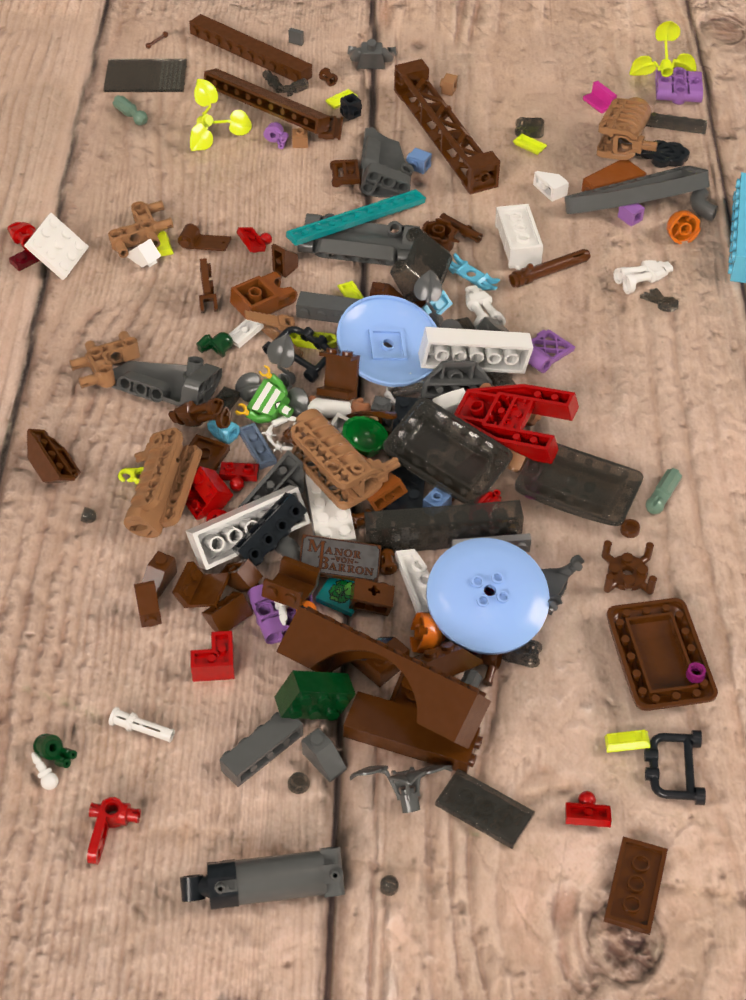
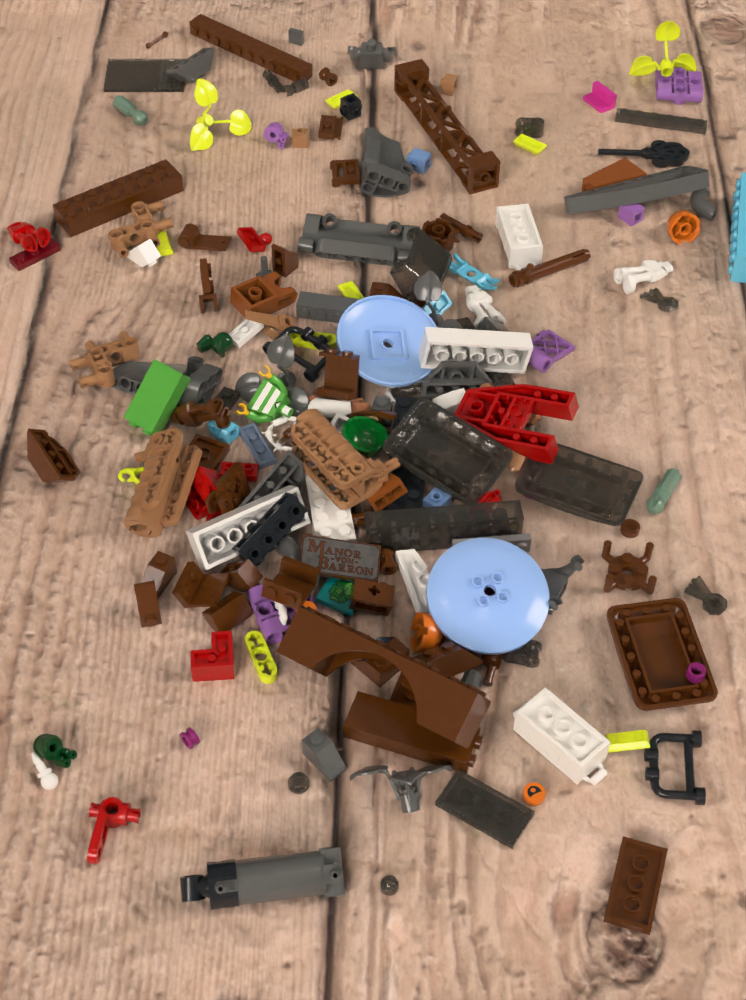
(56, 246): white plate -> none
(88, 515): clear smoke hinge -> none
(116, 197): none -> reddish brown brick
(131, 721): white pin -> none
(156, 398): none -> bright green brick
(189, 738): none -> magenta bush
(193, 67): none -> dark grey wedge
(231, 490): none -> reddish brown plate
(260, 748): dark grey brick -> none
(261, 664): none -> neon yellow beam
(264, 267): none -> dark grey bar
(268, 101): reddish brown brick -> none
(314, 695): dark green brick -> none
(355, 217): teal plate -> none
(534, 794): none -> orange tile
(551, 185): white slope -> none
(562, 737): none -> white container
(587, 812): red plate -> none
(625, 129): medium nougat piece -> none
(712, 602): none -> clear smoke piece

